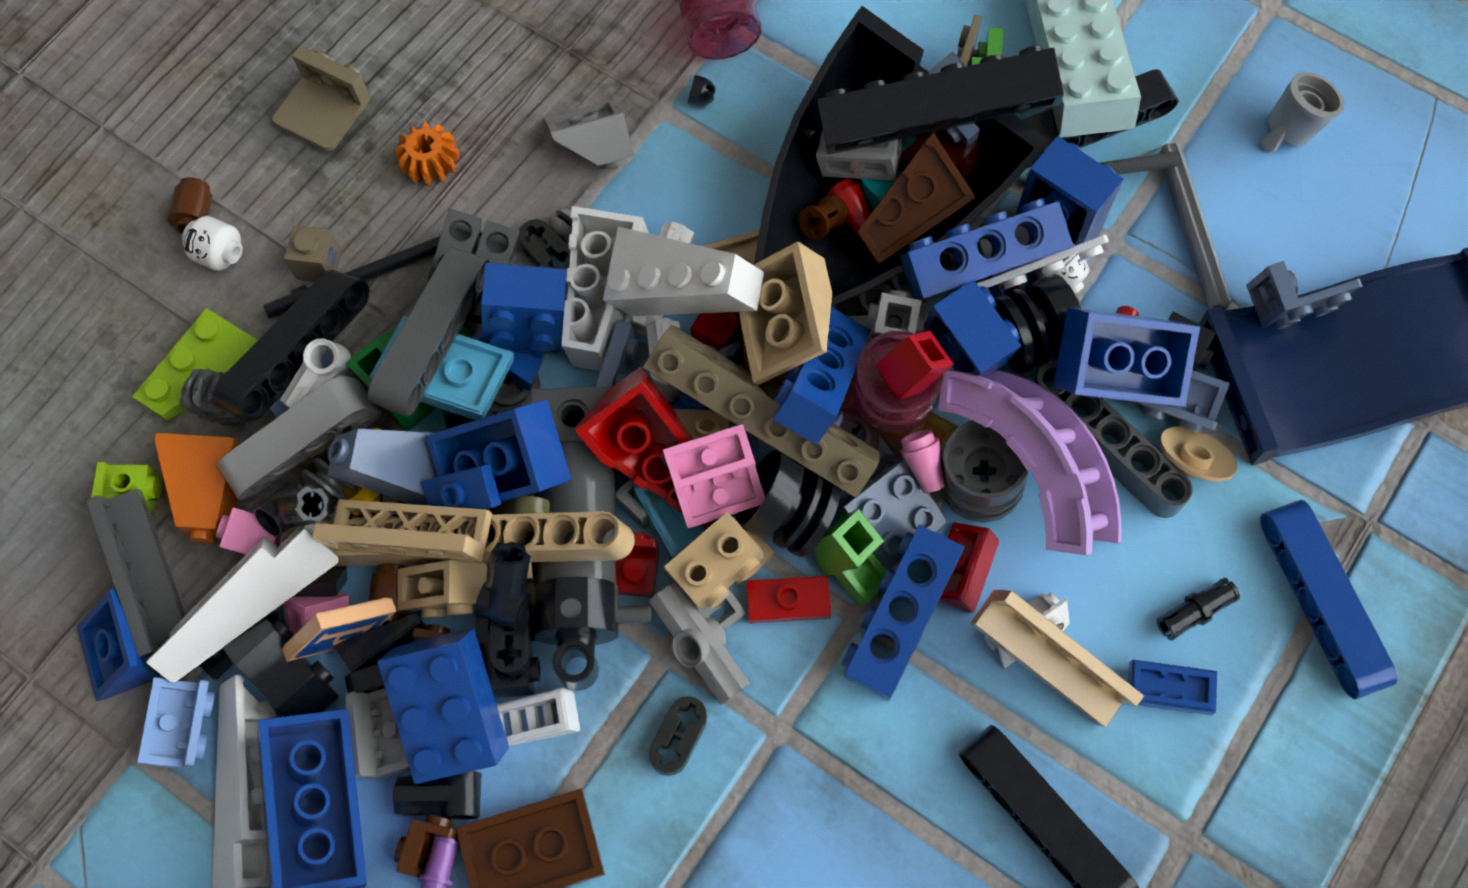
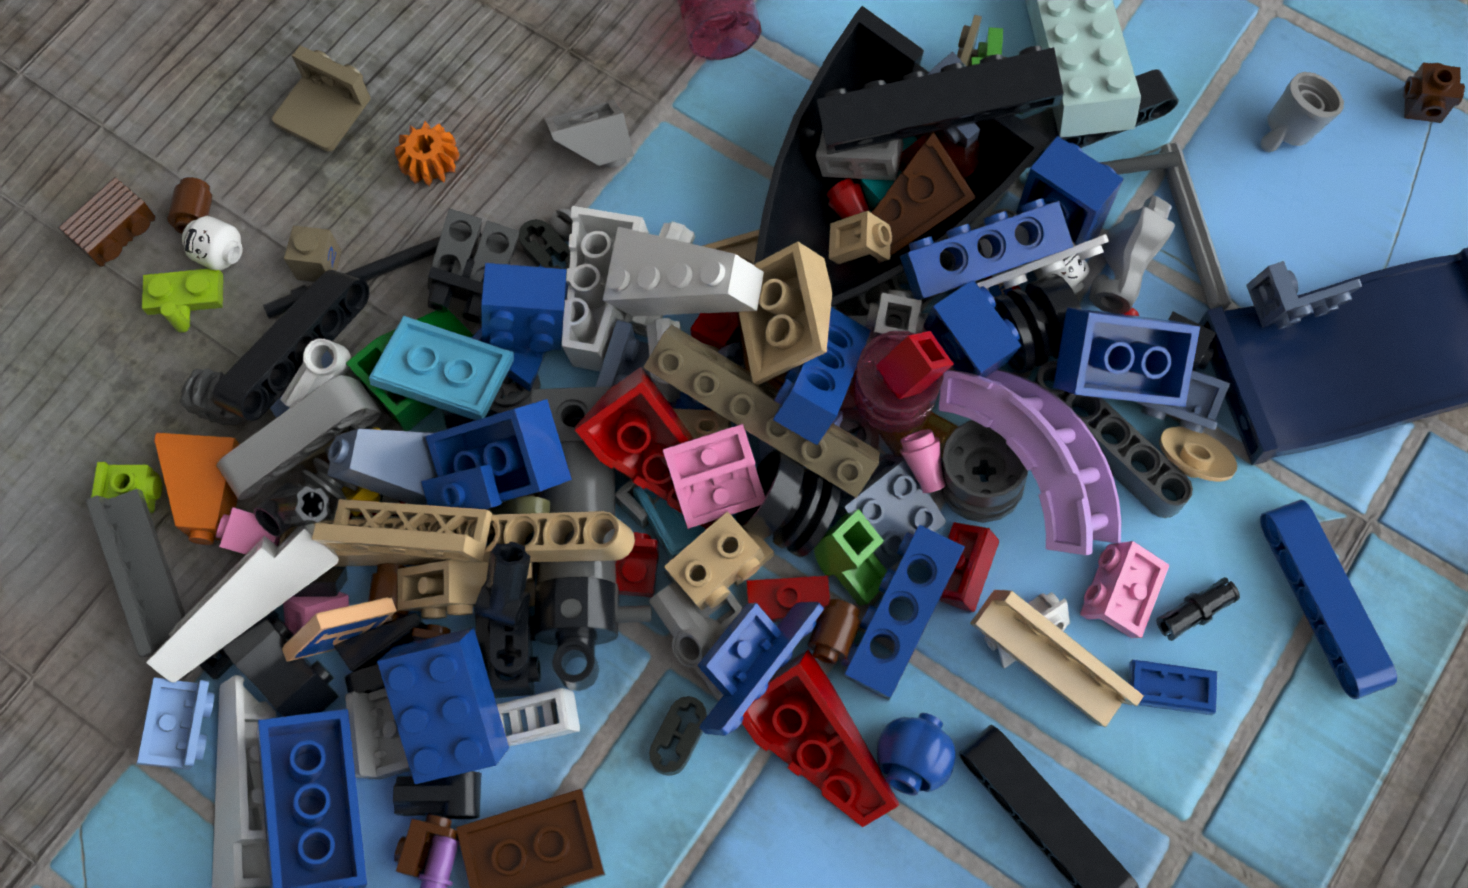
(108, 222): none -> reddish brown brick
(111, 650): blue slope -> none
(181, 292): none -> lime plate
(206, 345): lime wing -> none
(428, 332): dark grey beam -> none
(701, 91): black hinge -> none
(749, 657): none -> blue bracket
(814, 734): none -> red wedge
(822, 226): reddish brown bush -> none
(834, 632): none -> reddish brown brick
(859, 237): none -> tan bracket
(916, 754): none -> blue plant
(1125, 588): none -> bright pink bracket
(1129, 252): none -> light grey hips
(1433, 92): none -> reddish brown brick

